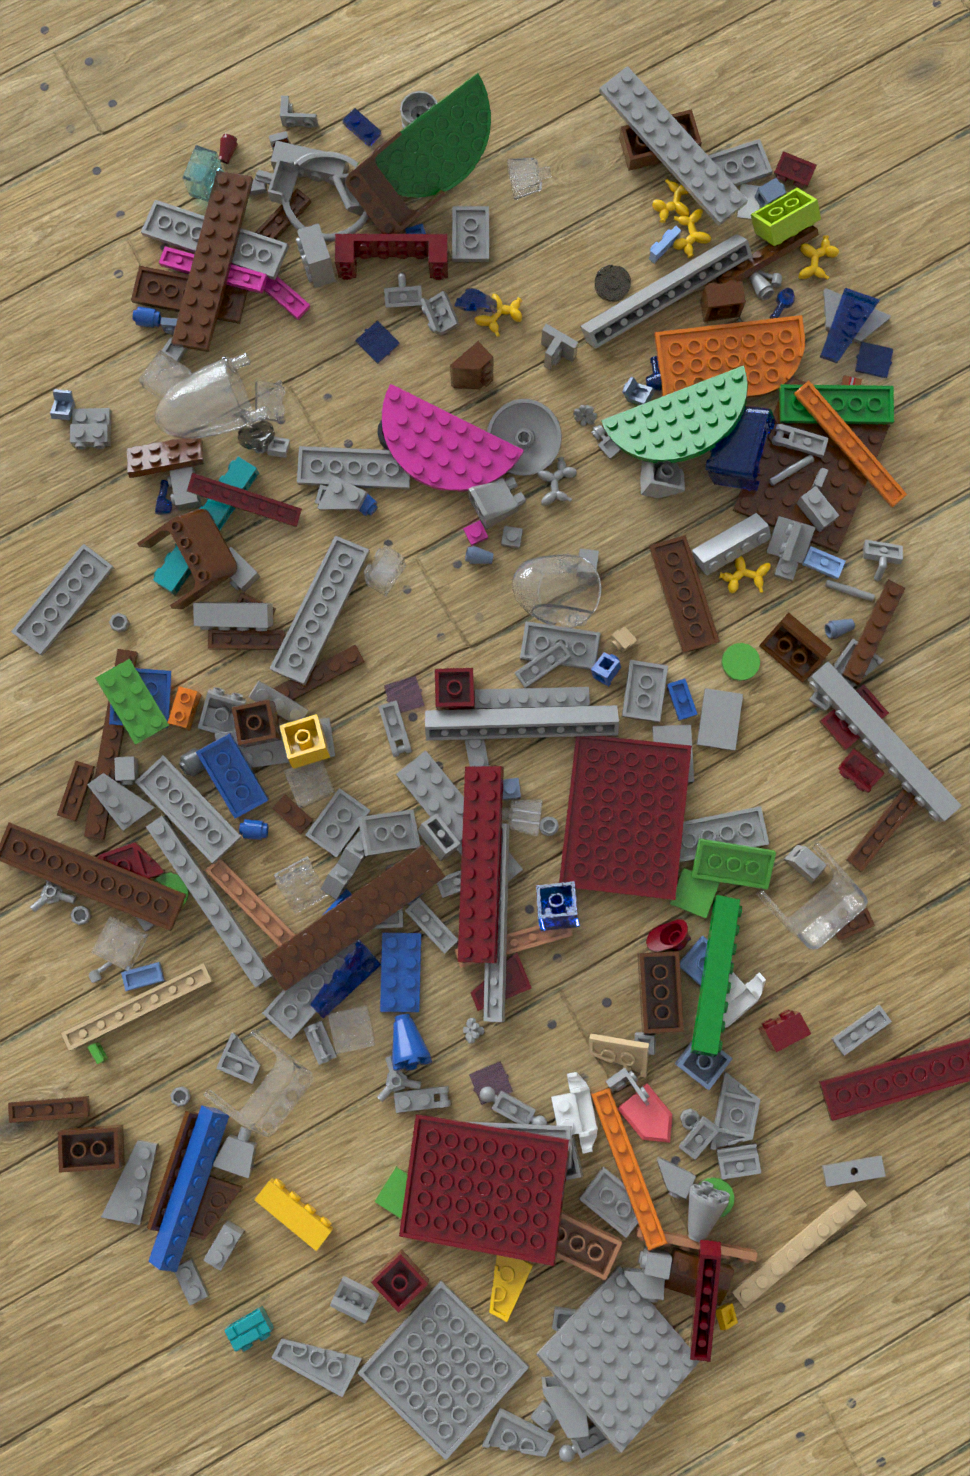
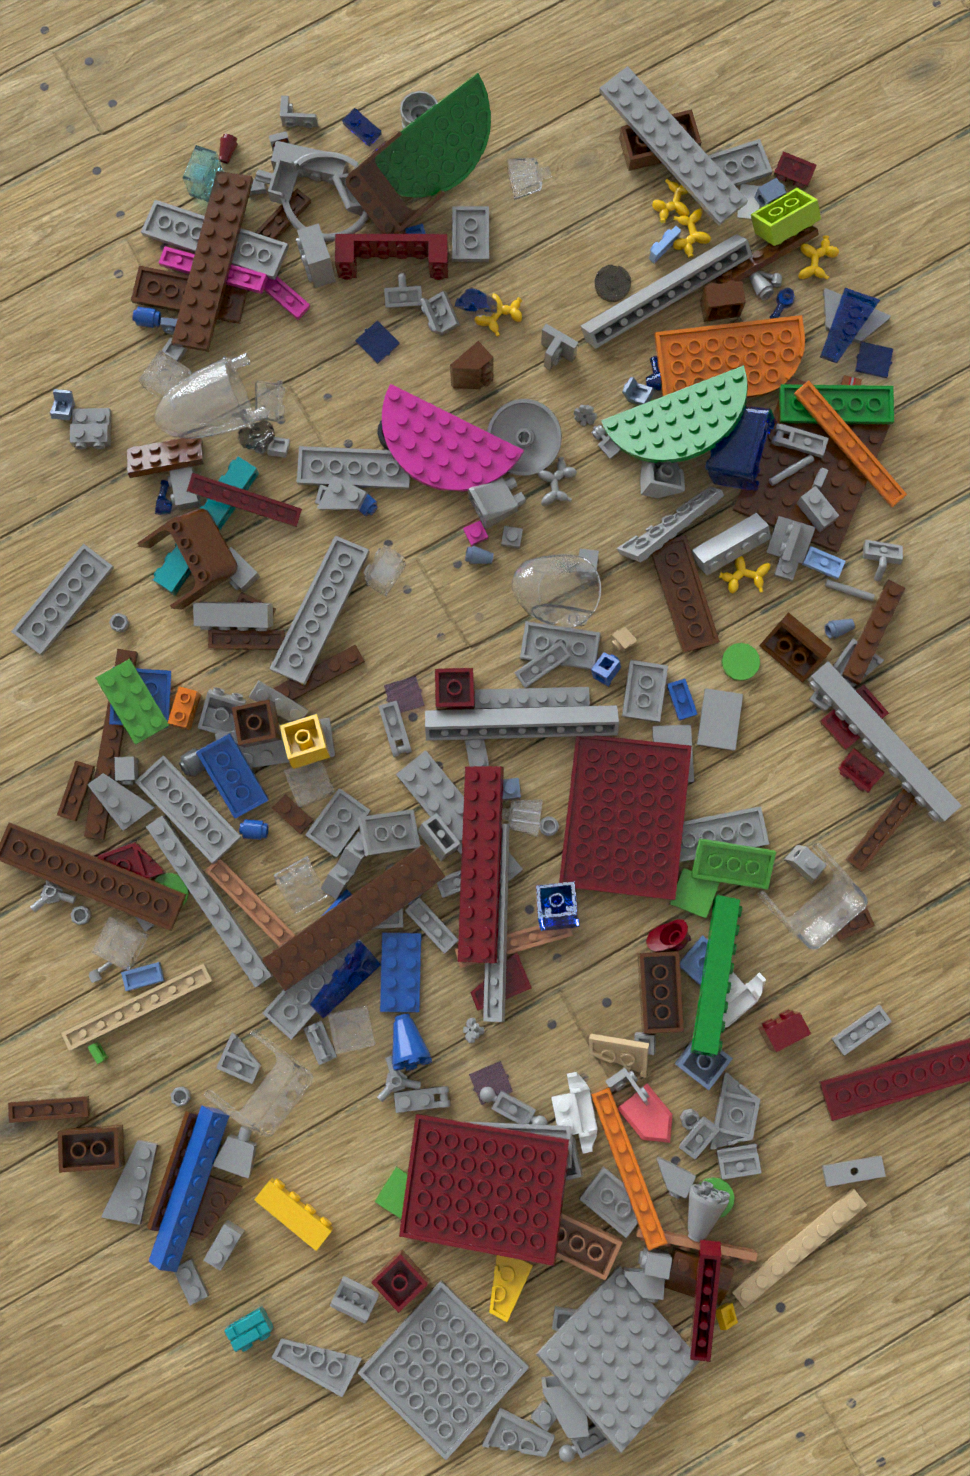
(656, 536): none -> light grey wing

